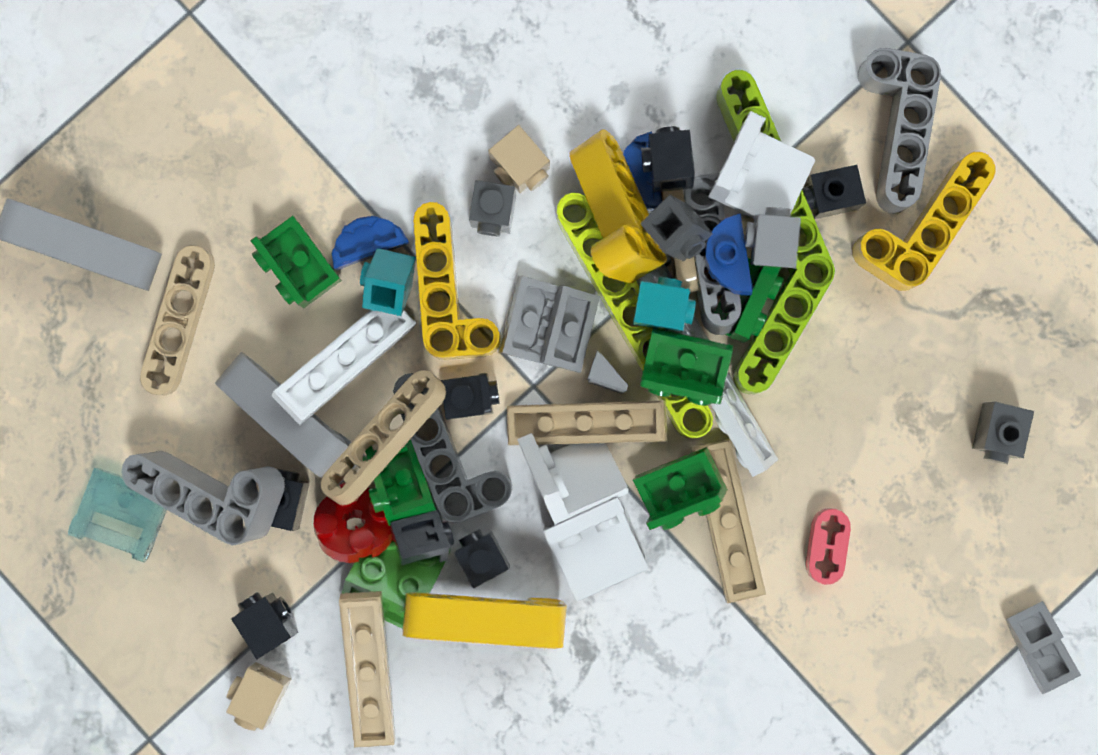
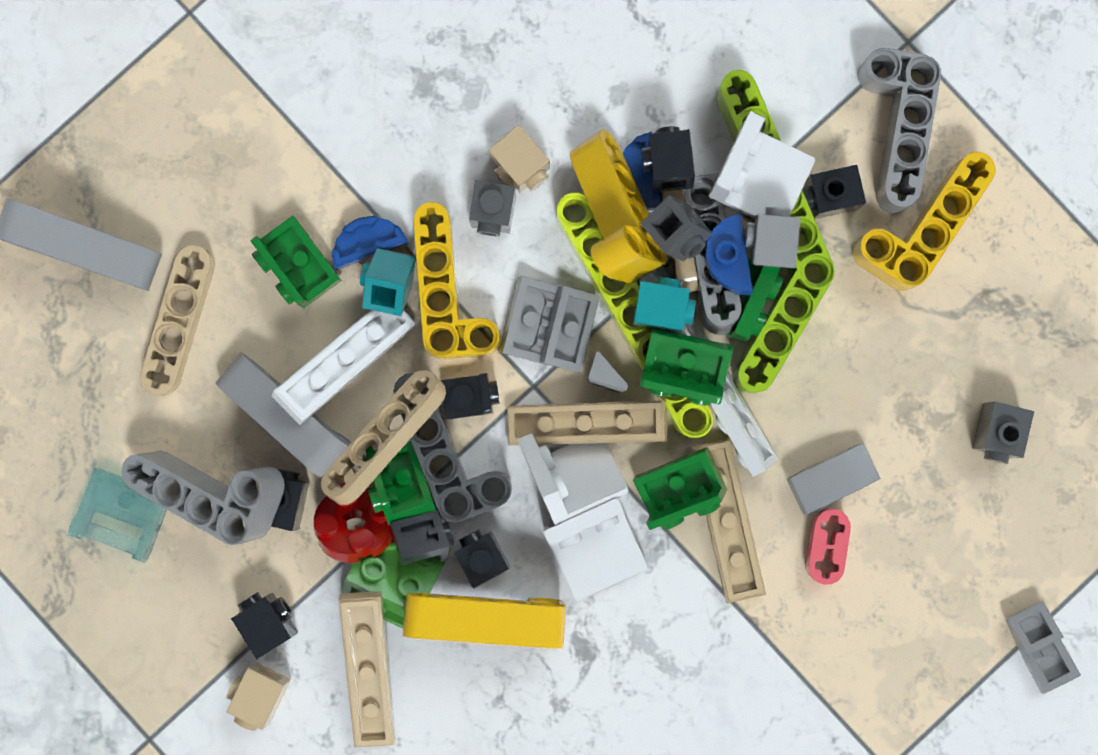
(833, 479): none -> light grey slope

